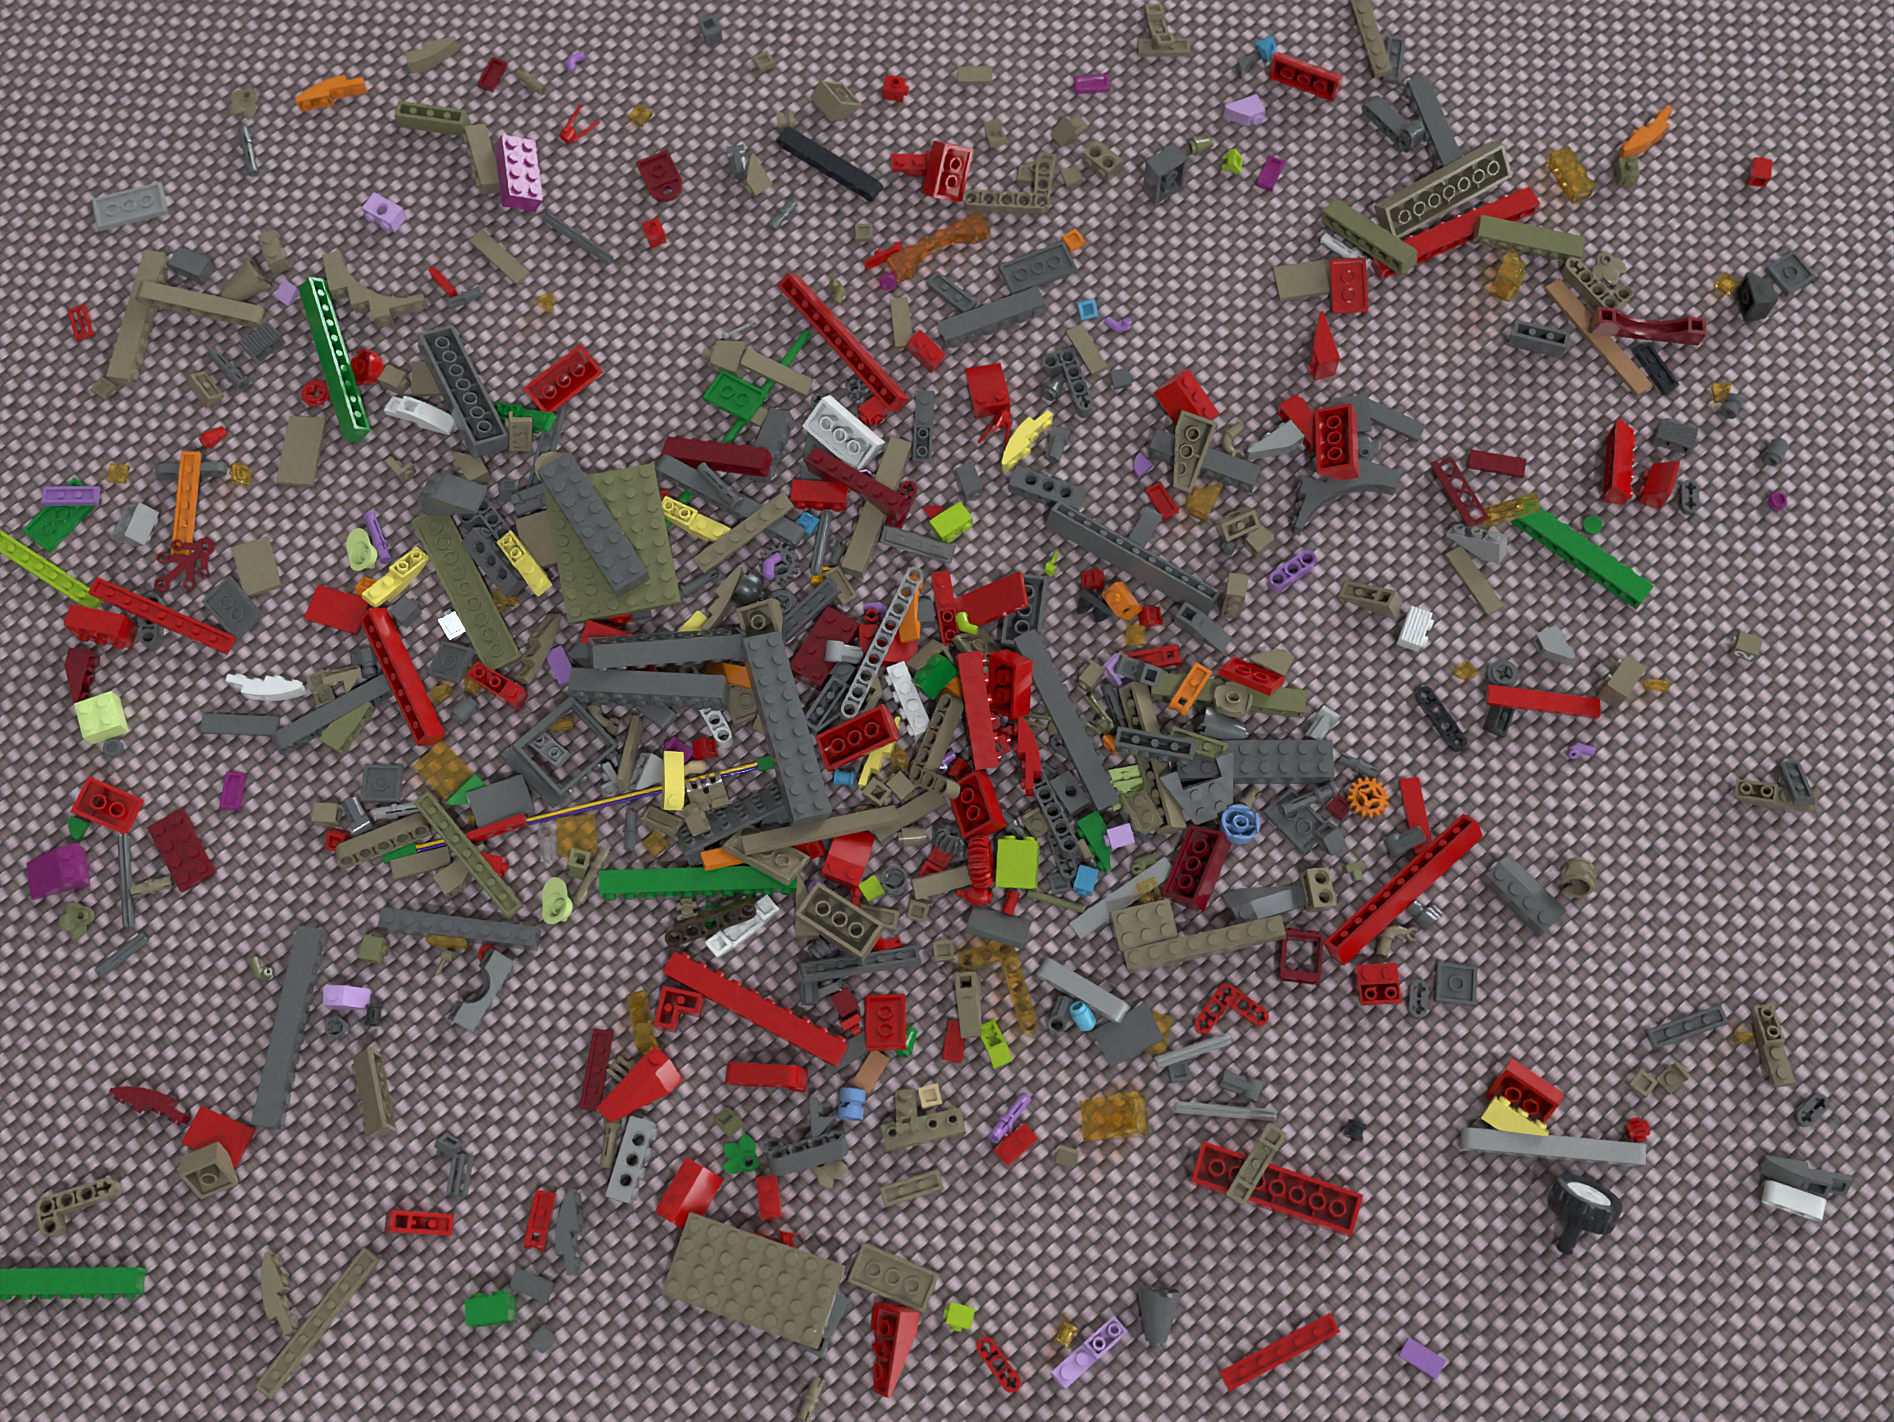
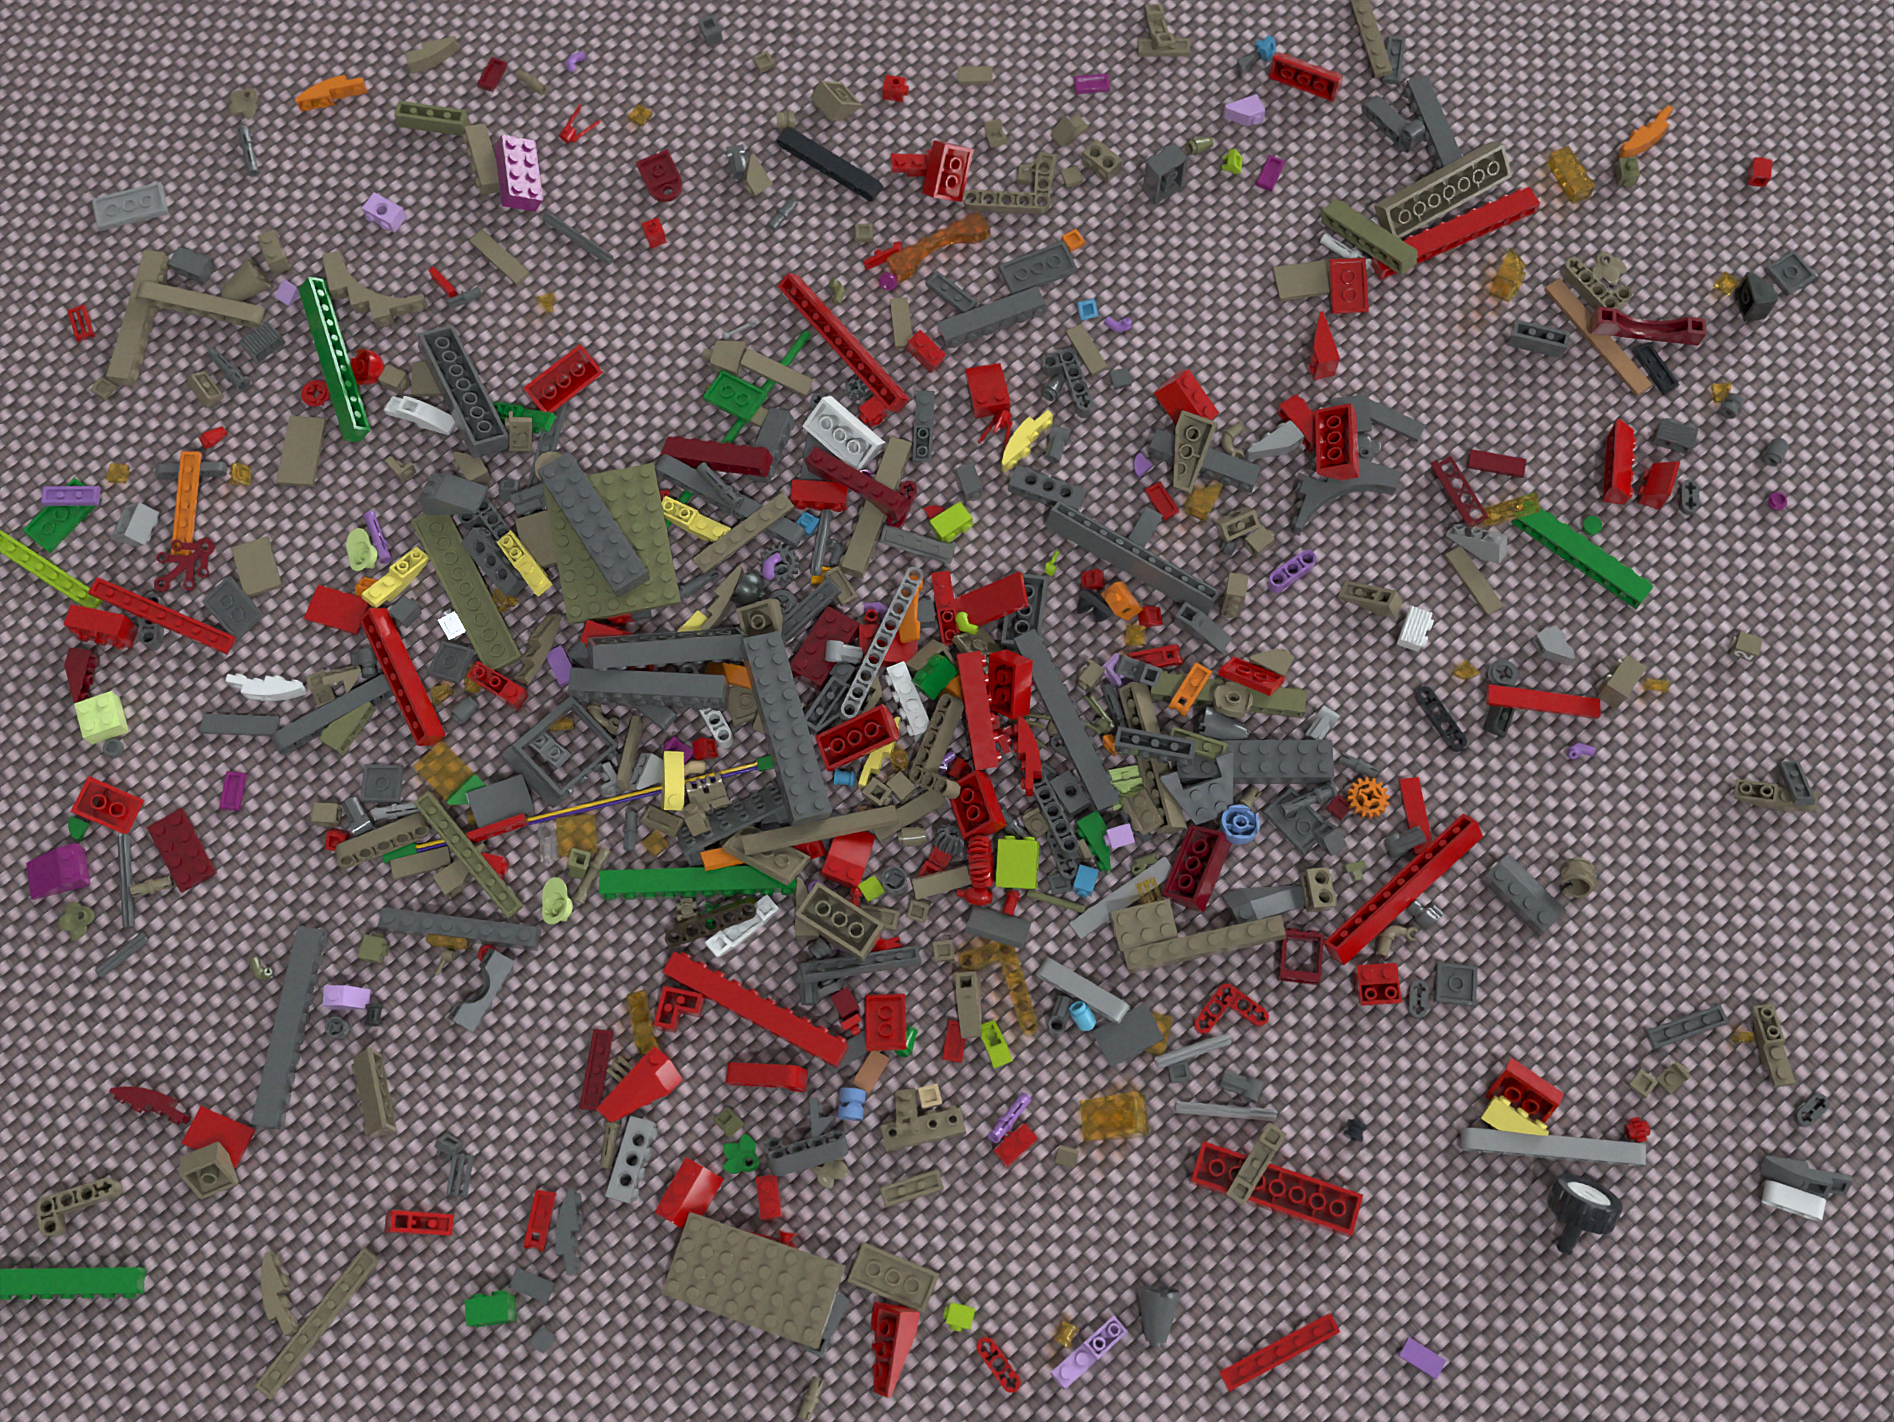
(1527, 238): olive brick -> none

